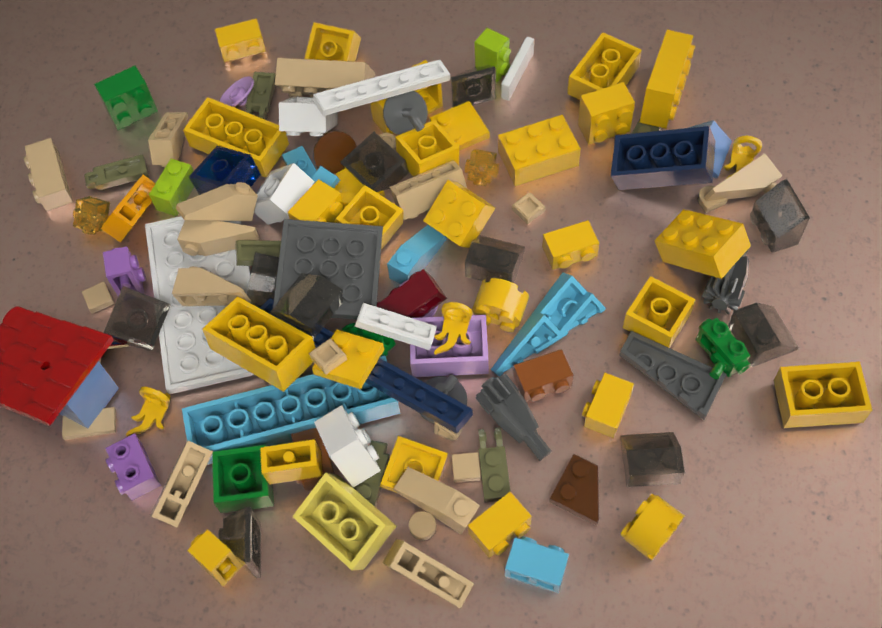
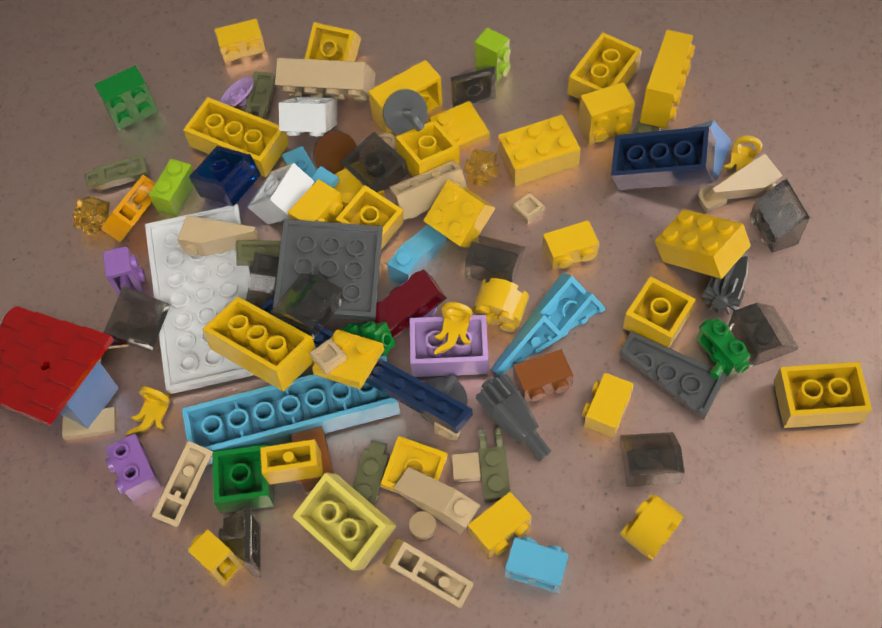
(47, 174): tan brick -> none
(98, 297): tan tile -> none
(168, 138): tan slope -> none
(202, 288): tan slope -> none
(224, 203): tan slope -> none
(348, 445): white brick -> none
(381, 87): white tile -> none
(396, 326): white tile -> none
(517, 68): white tile -> none
(578, 490): reddish brown wing -> none

